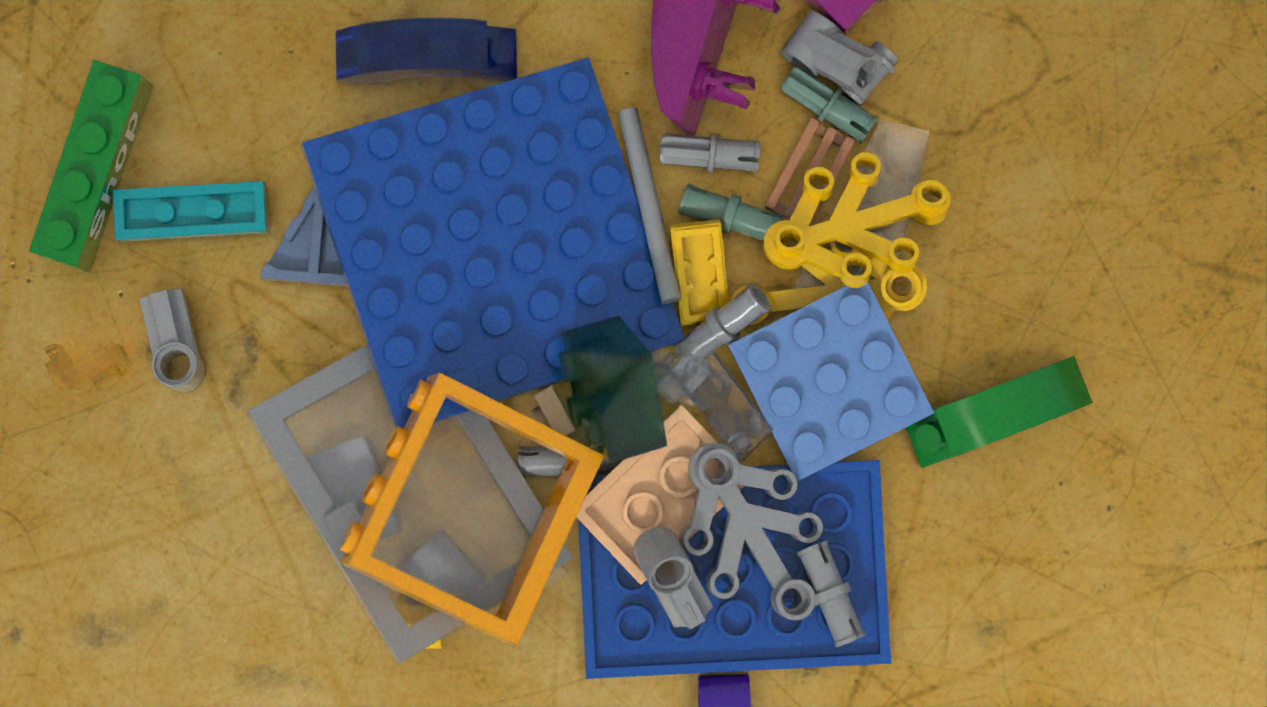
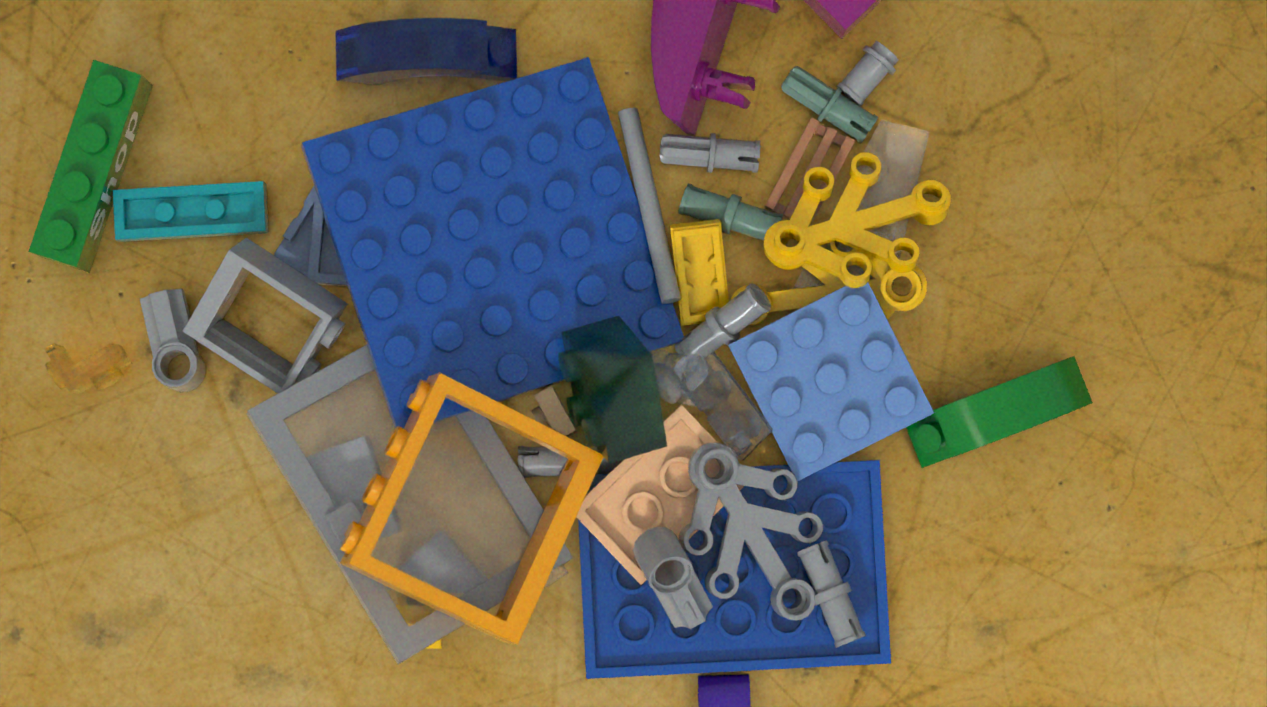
(245, 352): none -> light grey window
(824, 49): light grey piece -> none

